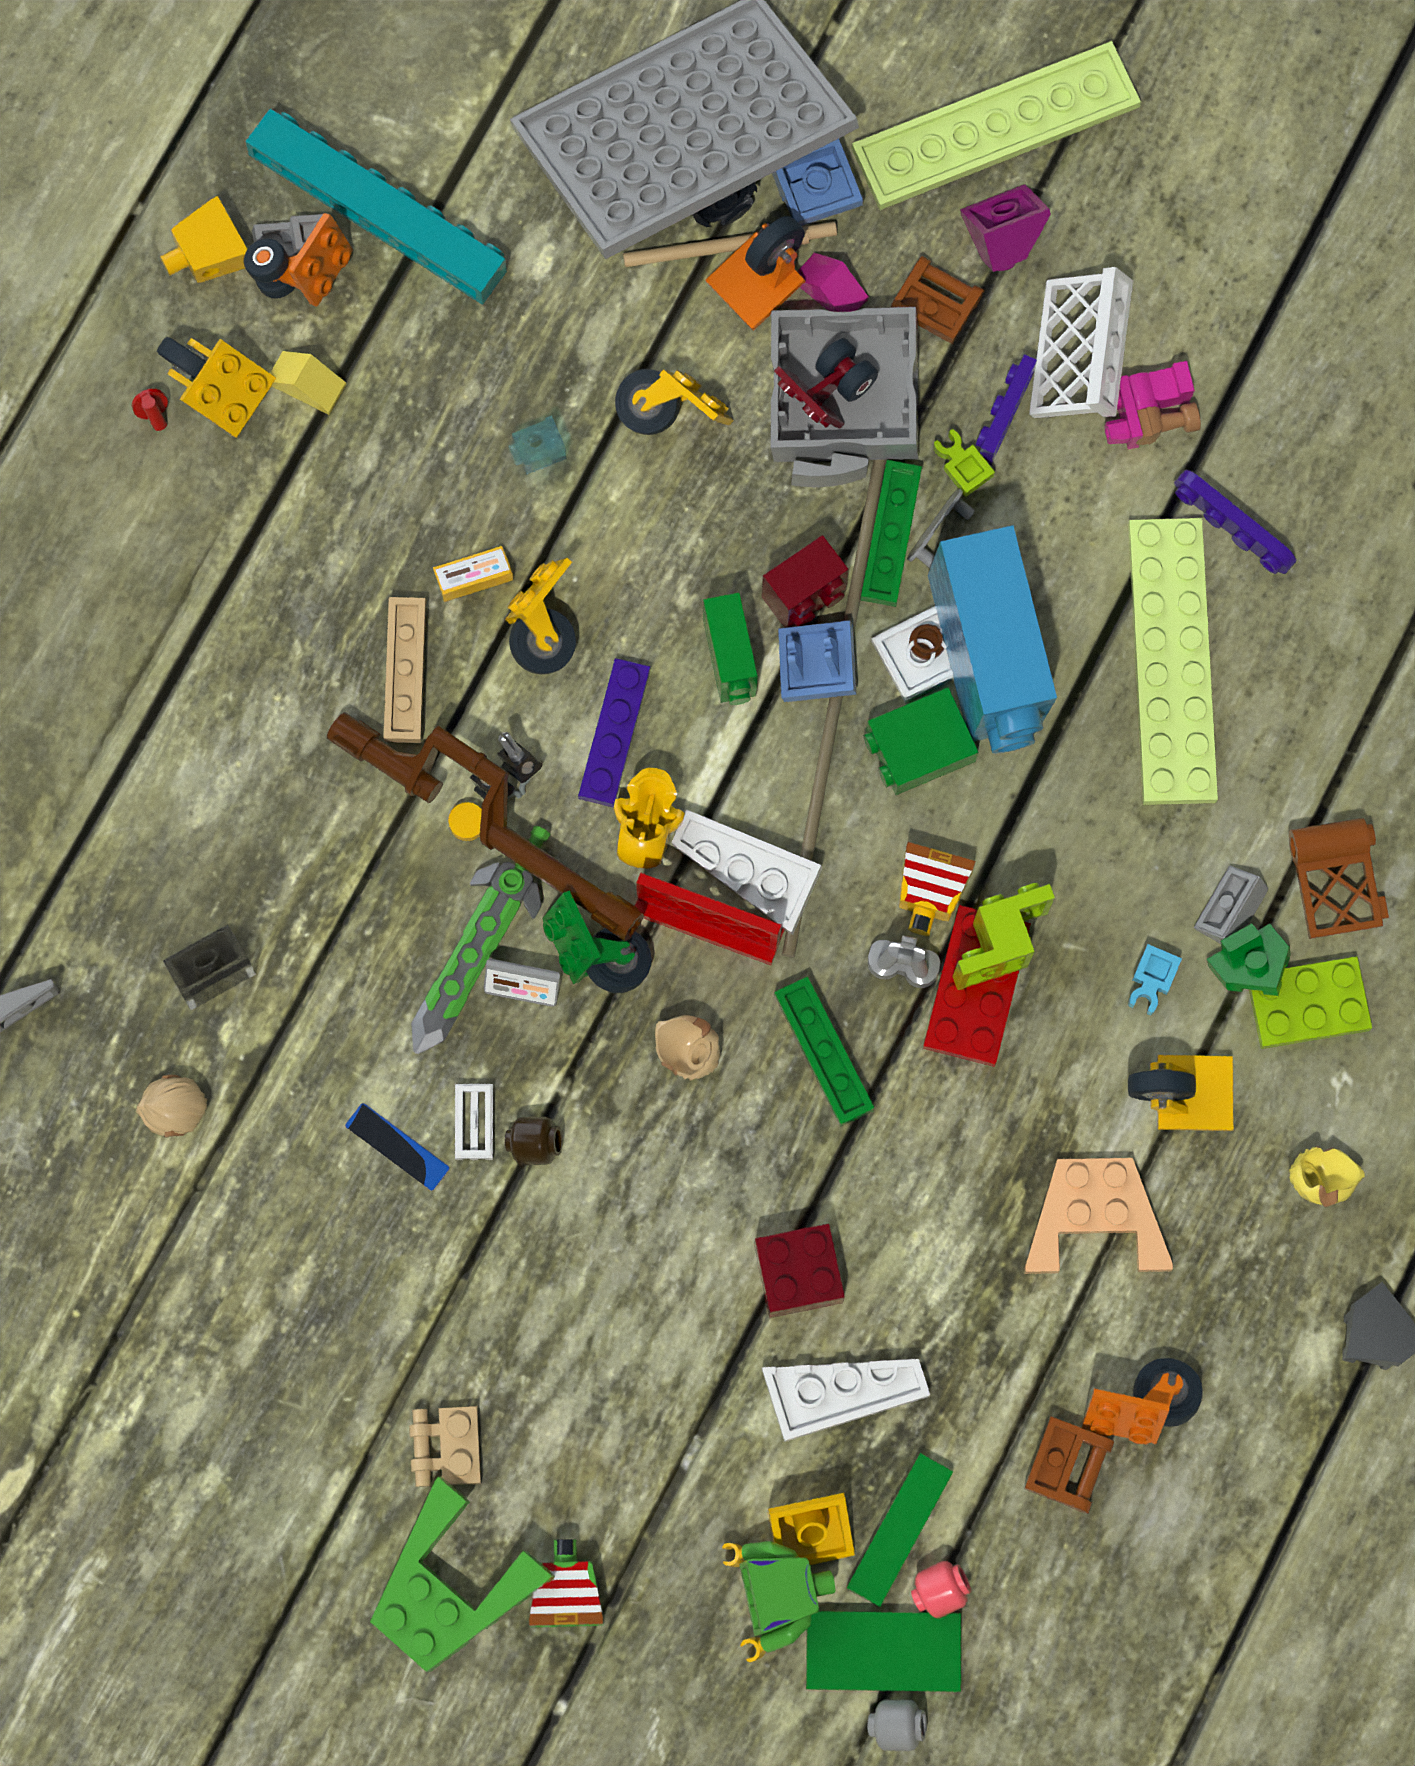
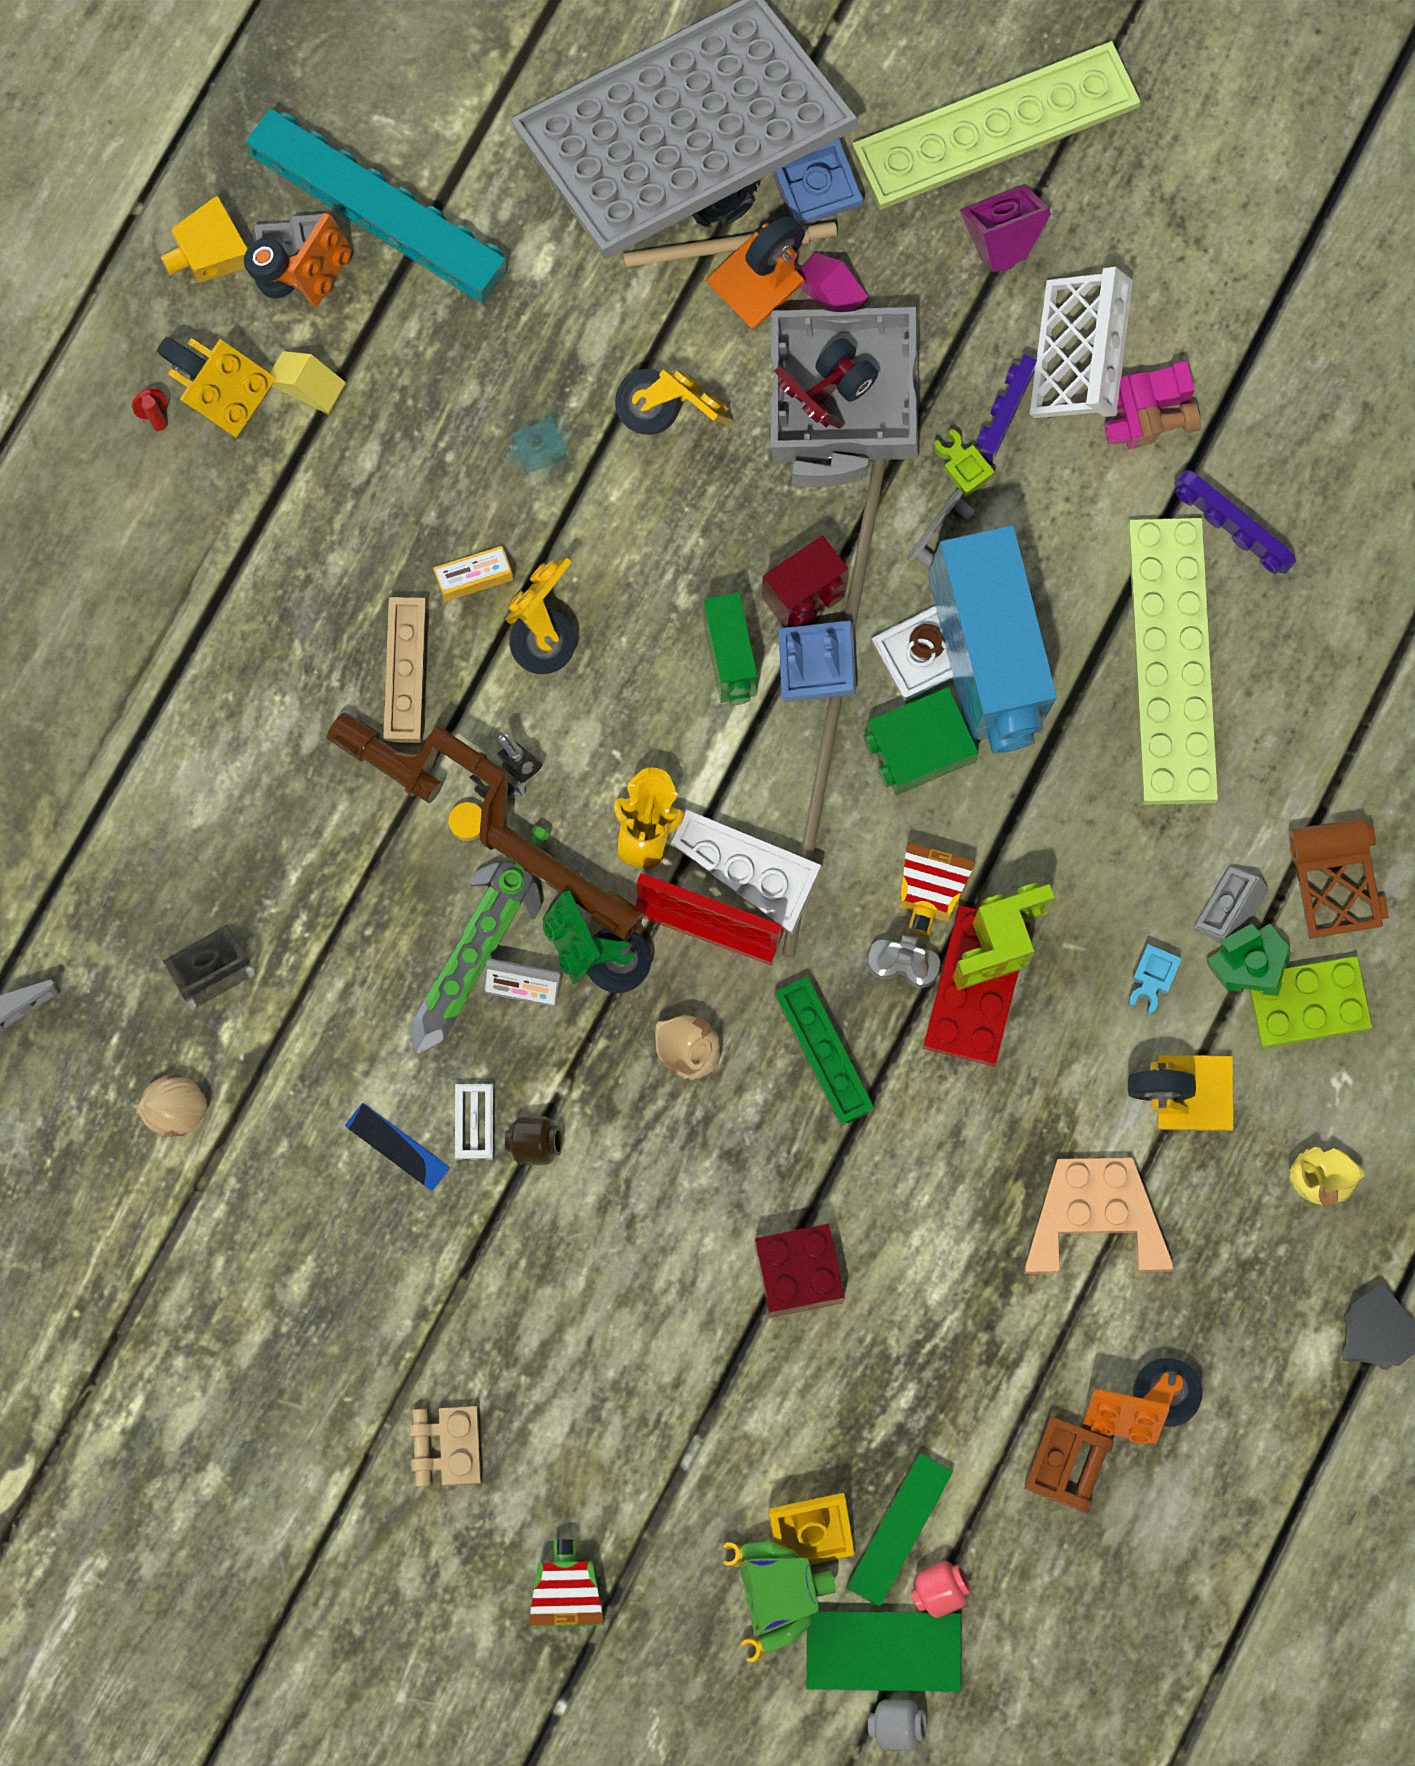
(427, 1614): bright green wing -> none
(614, 732): dark purple plate -> none
(834, 1394): white wing -> none
(891, 533): green plate -> none
(934, 310): dark orange plate -> none

